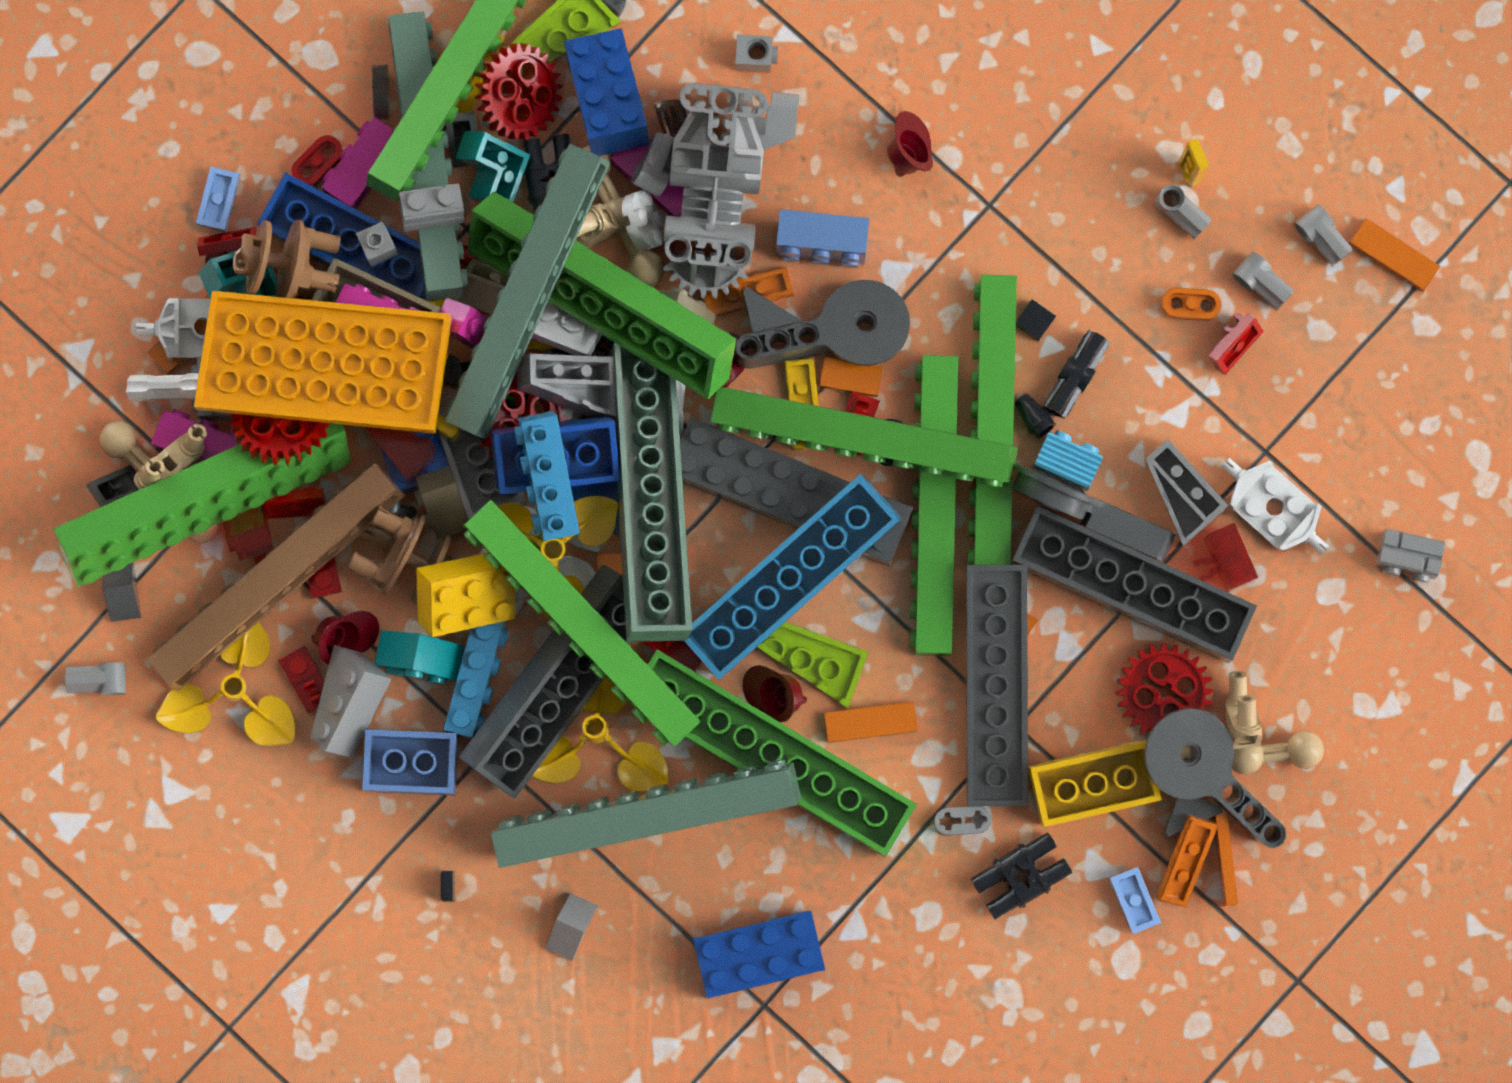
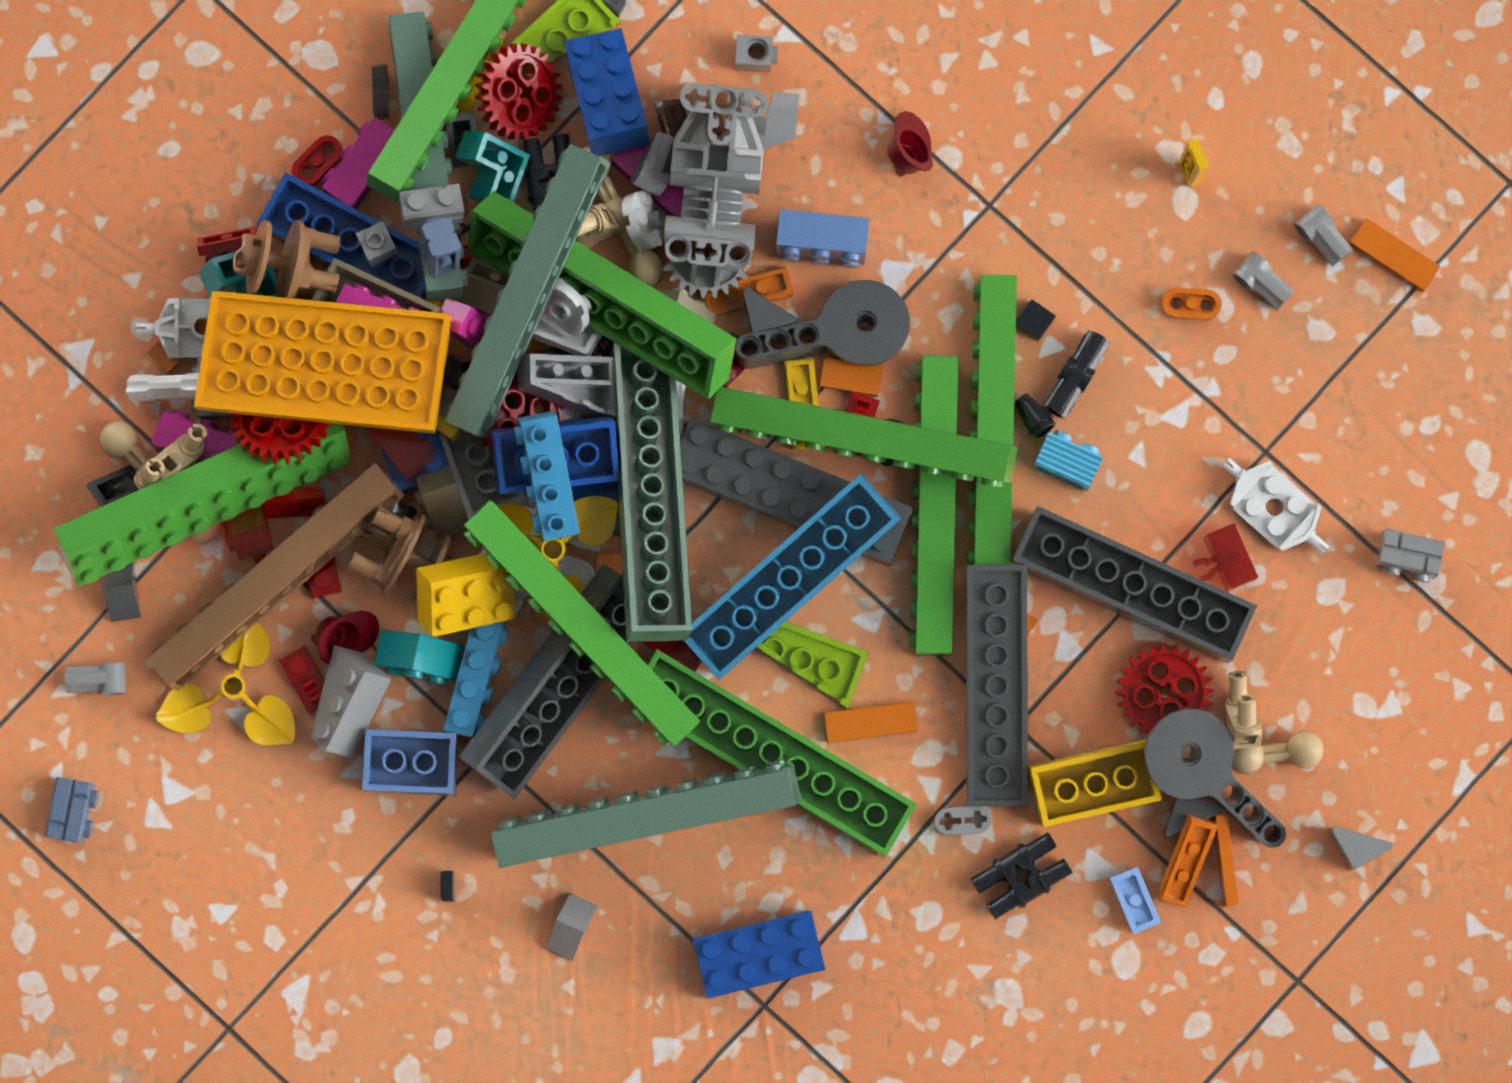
(71, 810): none -> sand blue brick
(218, 199): light blue plate -> none
(440, 246): none -> sand blue brick
(575, 307): none -> white plate
(639, 770): yellow plant -> none
(773, 692): dark red piece -> none
(1095, 513): dark grey beam -> none
(1185, 214): light grey piece -> none
(1185, 492): light grey wedge -> none
(1235, 343): red plate -> none
(1357, 847): none -> light grey slope

